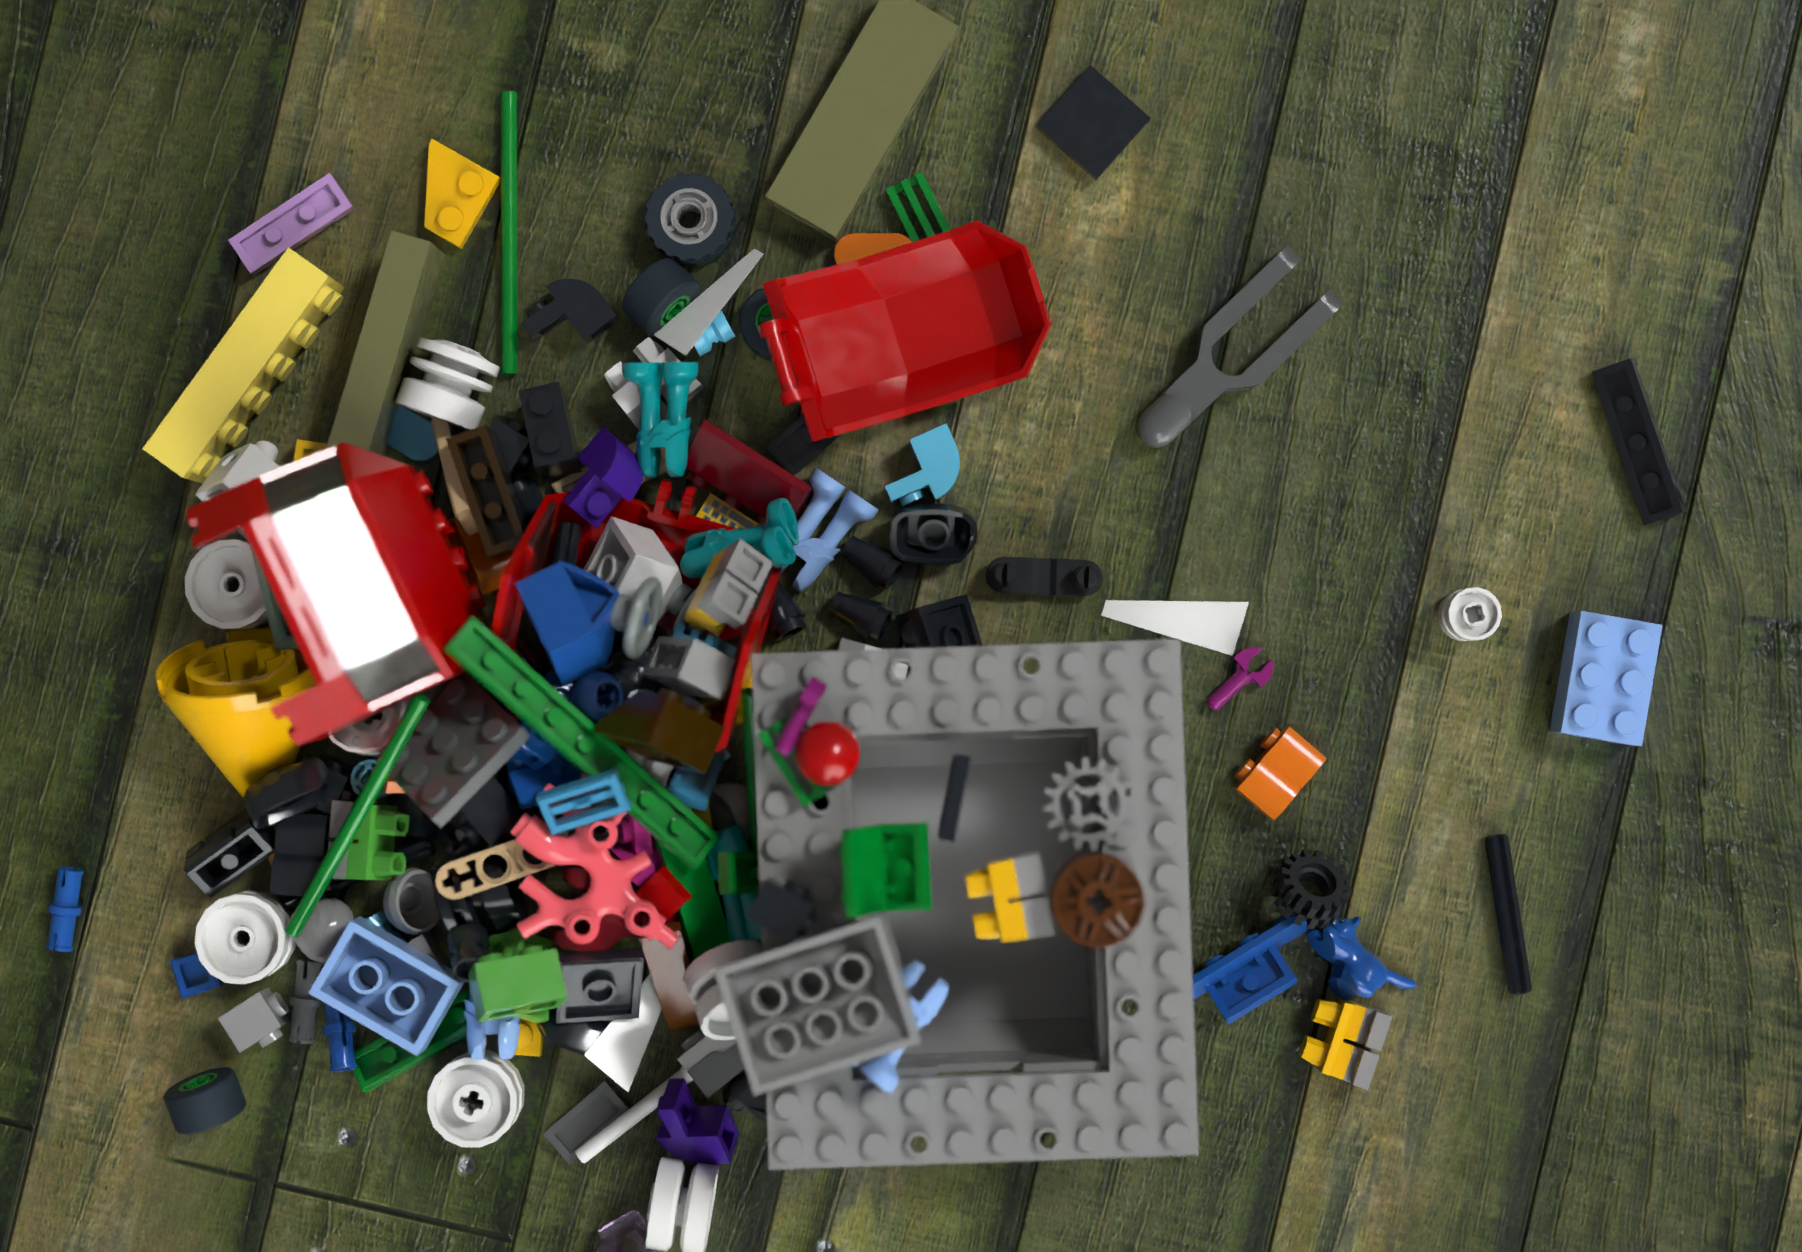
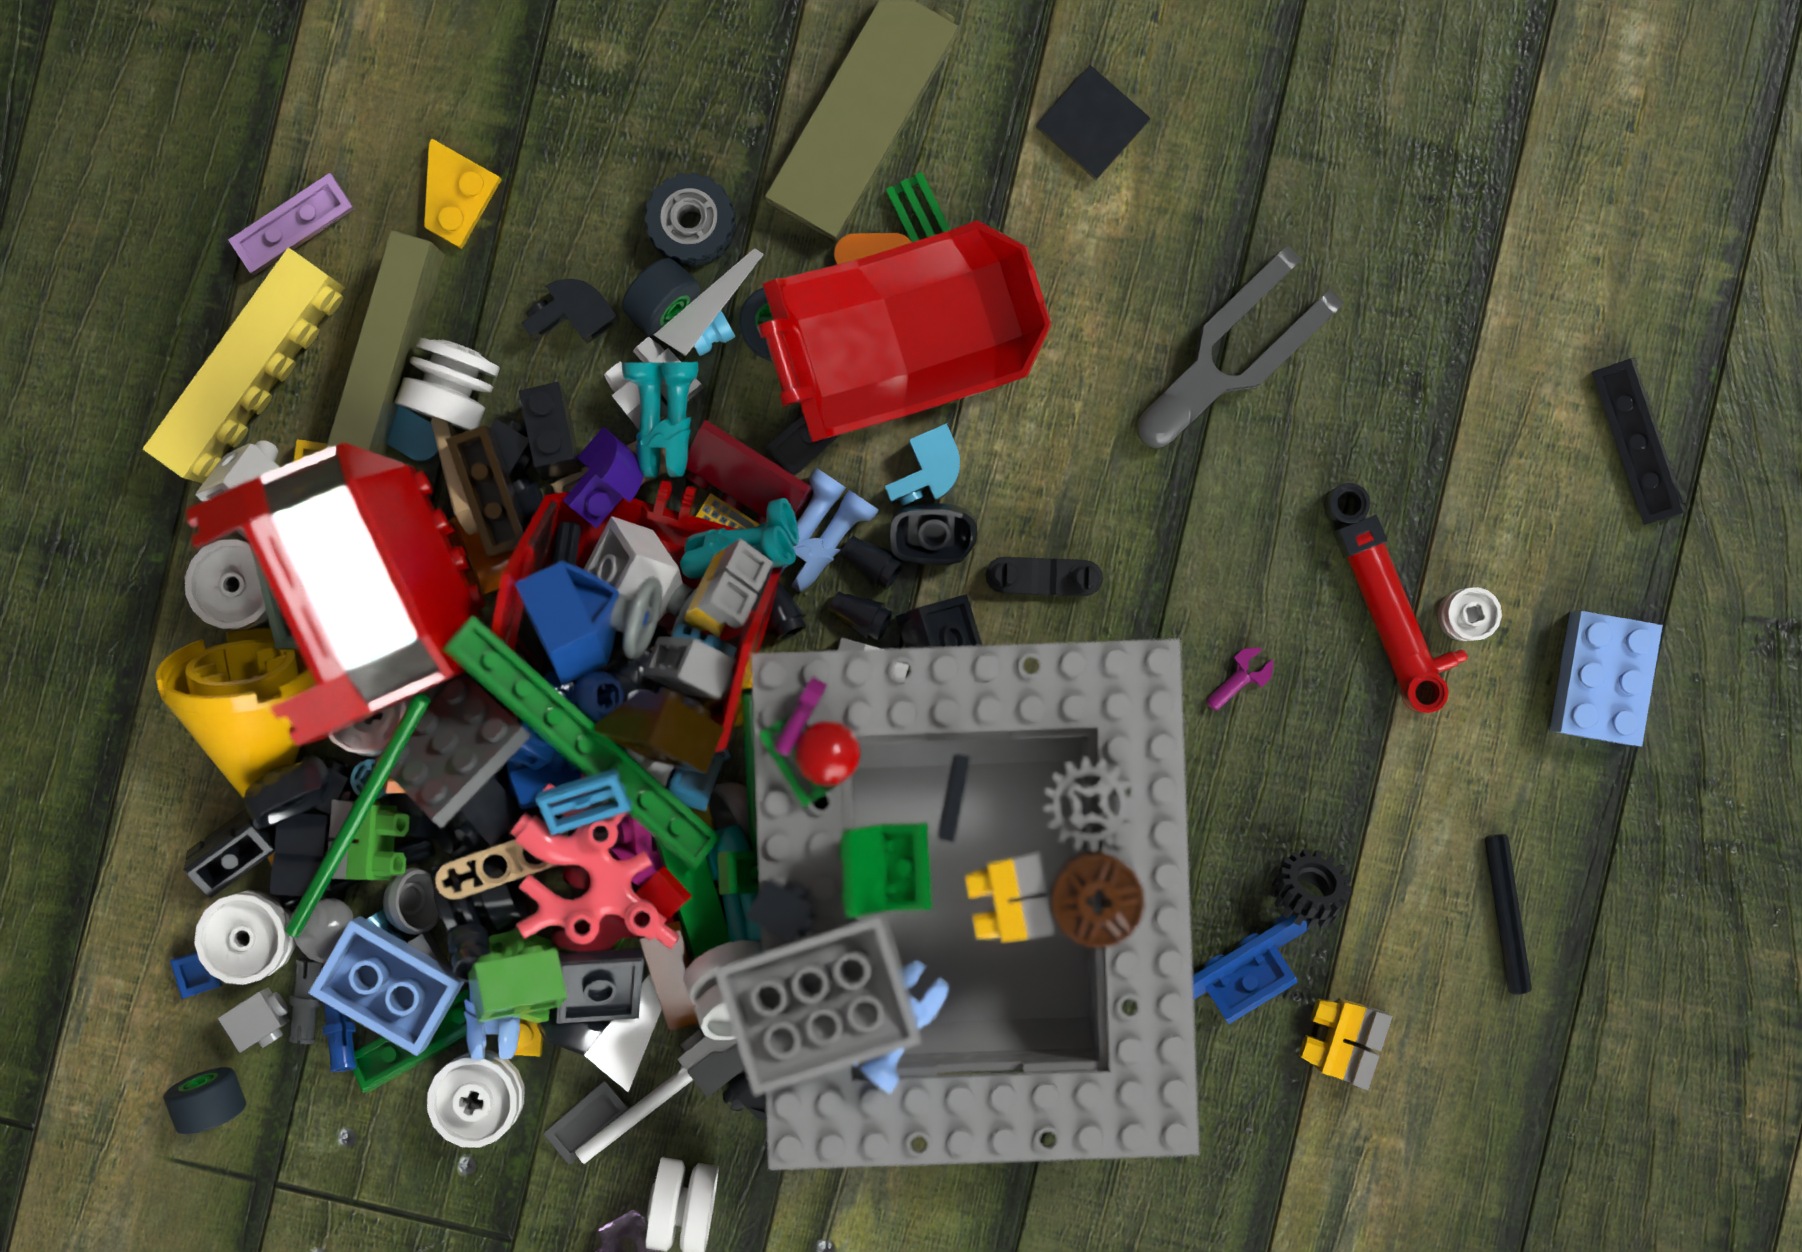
(64, 908): blue pin -> none
(509, 343): green piece -> none
(695, 1131): dark purple brick -> none
(1196, 622): white sticker -> none
(1278, 772): orange brick -> none
(1355, 968): blue animal -> none
(1364, 546): none -> red piece

